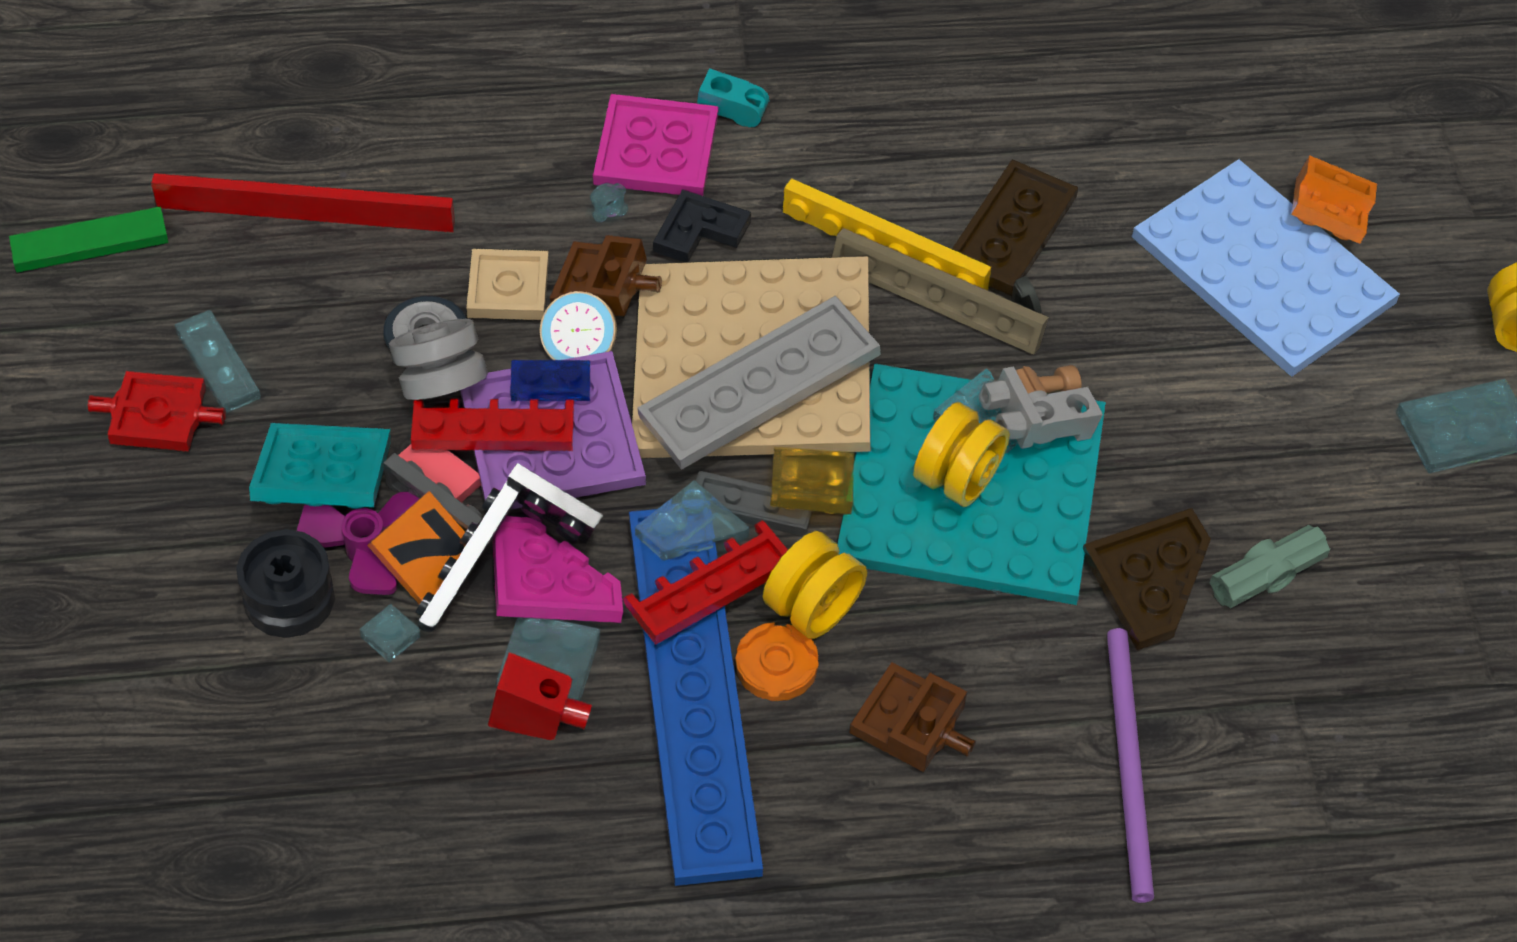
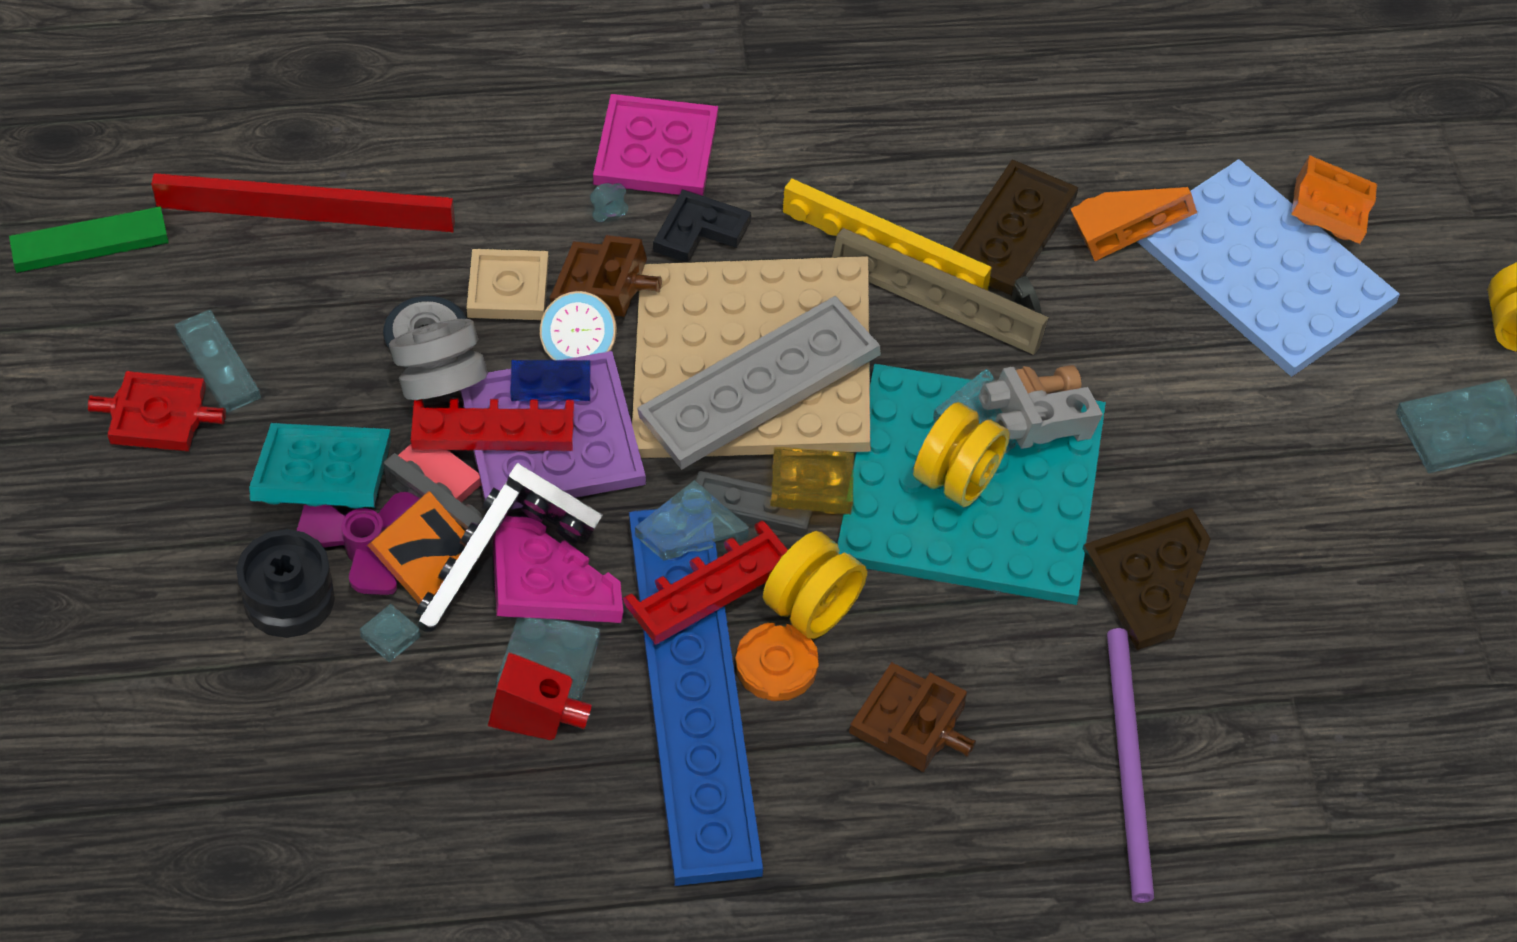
(734, 97): teal leg -> none
(1128, 216): none -> orange slope
(1269, 566): sand green piece -> none

